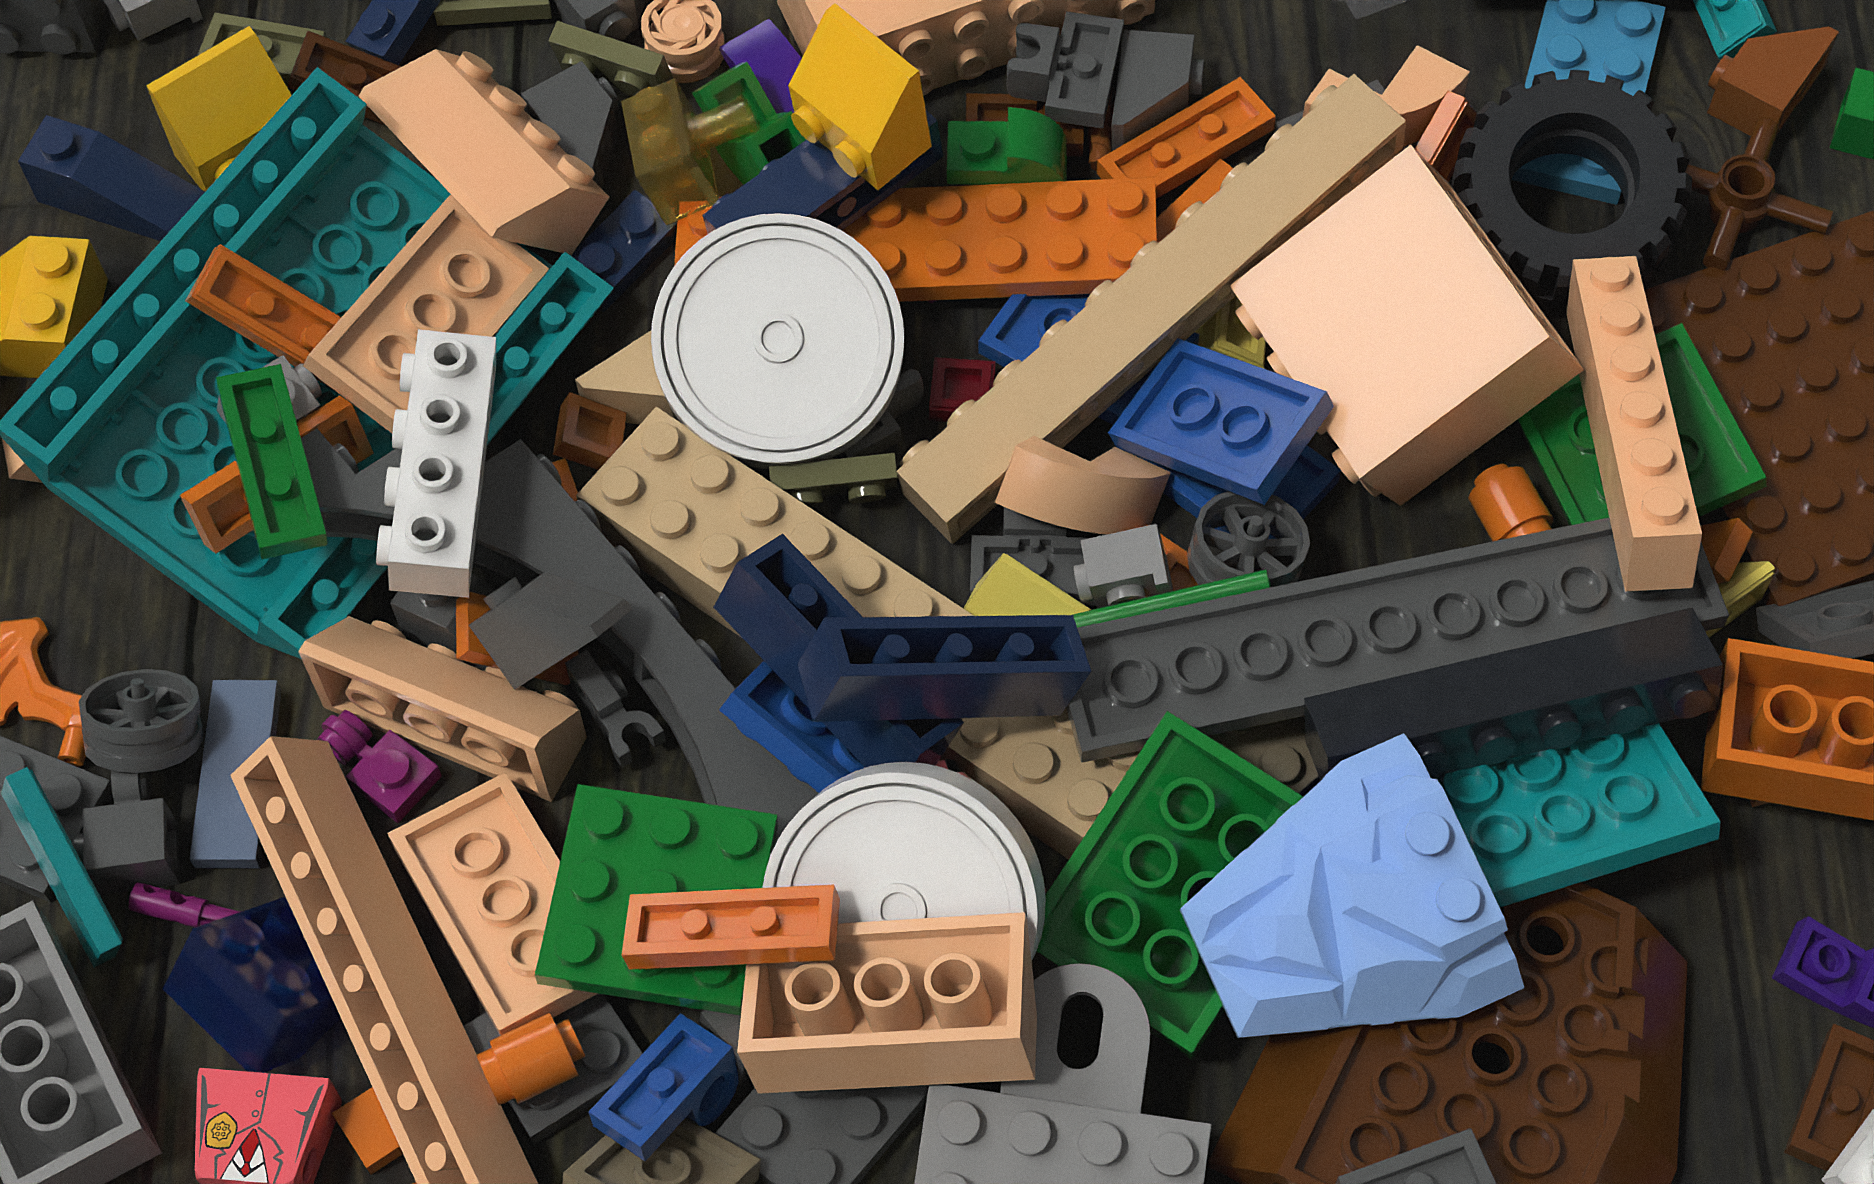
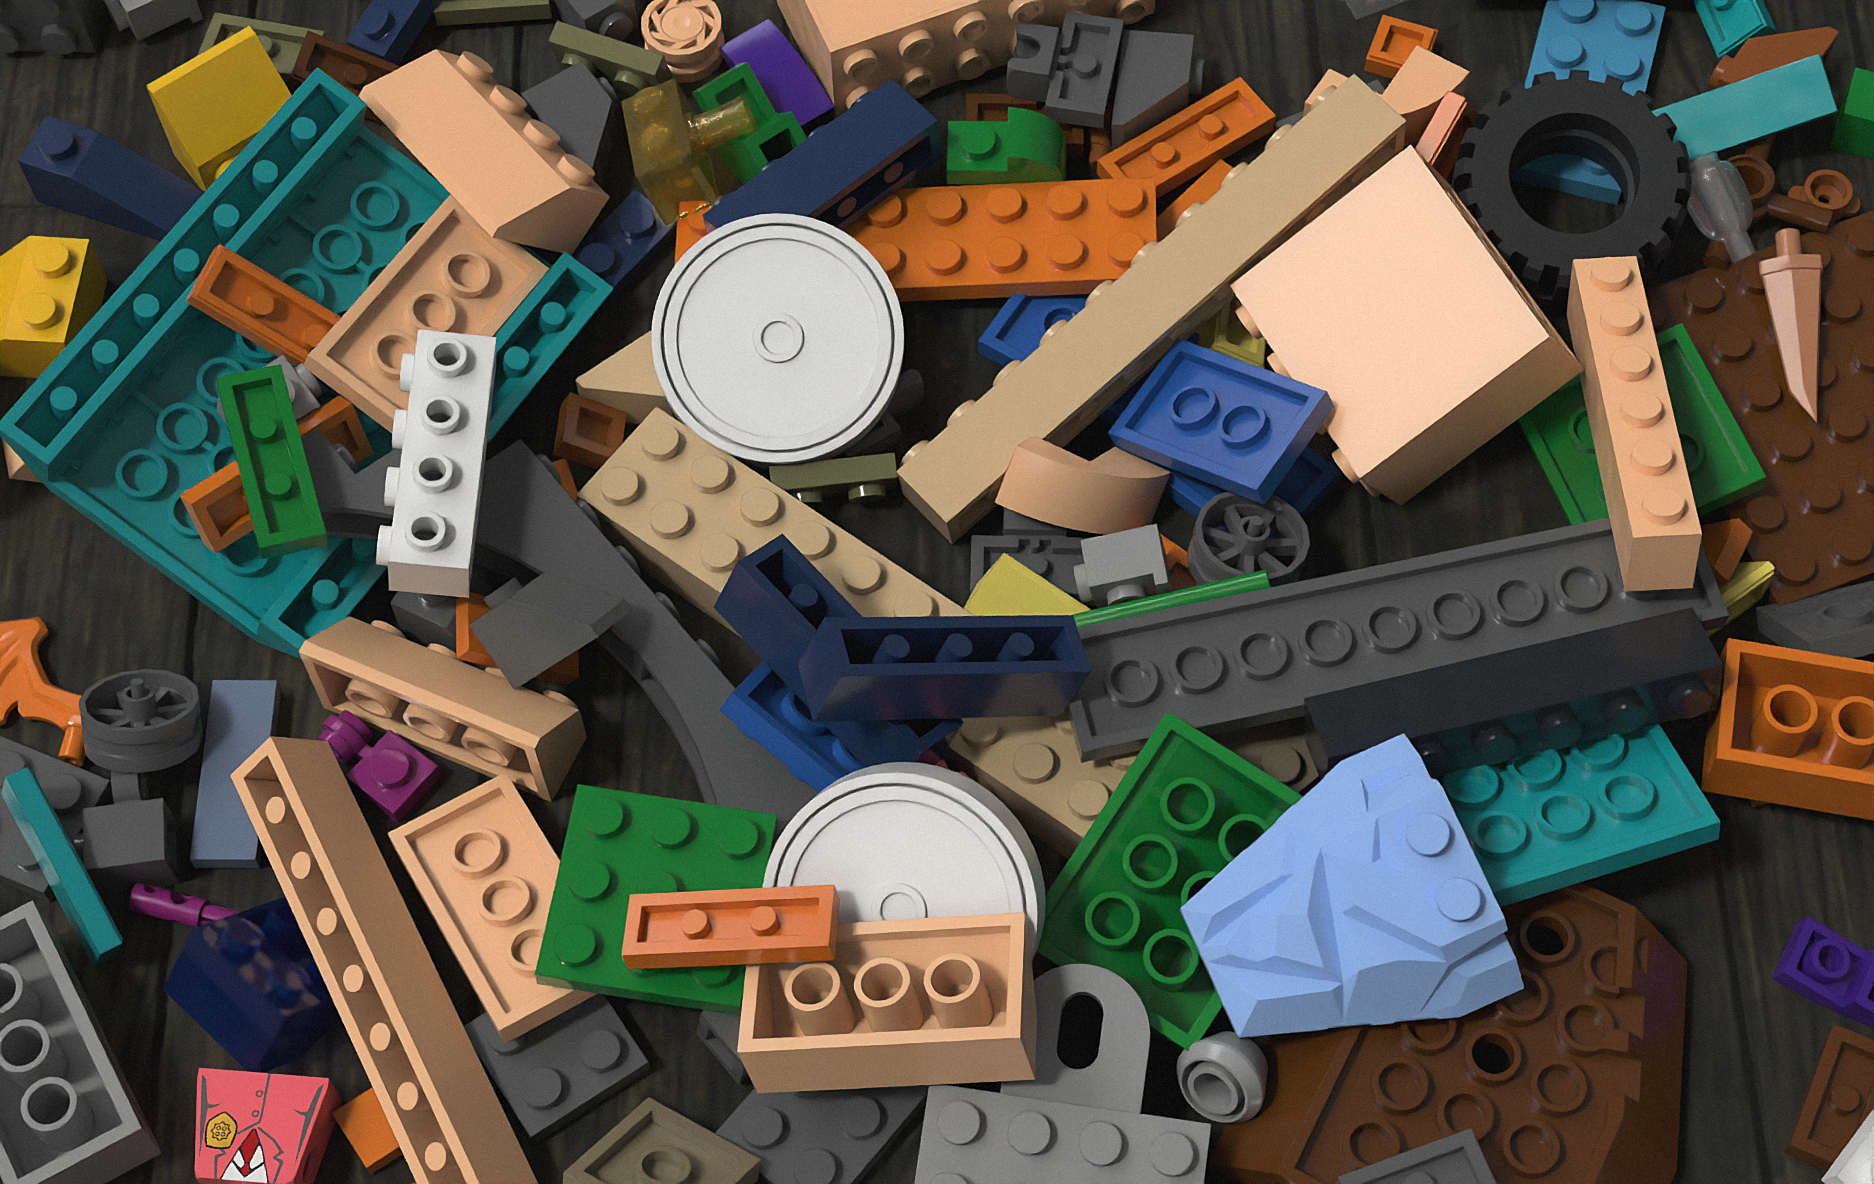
(531, 1059): orange brick -> none
(602, 697): dark grey plate -> none
(675, 1078): blue plate -> none
(859, 100): yellow slope -> none
(957, 382): dark red tile -> none
(1223, 1077): none -> light grey cone
(1394, 44): none -> orange tile
(1508, 503): orange brick -> none
(1721, 204): none -> clear plant
(1753, 108): none -> teal tile
(1794, 304): none -> nougat bar
(1833, 189): none -> dark orange plate

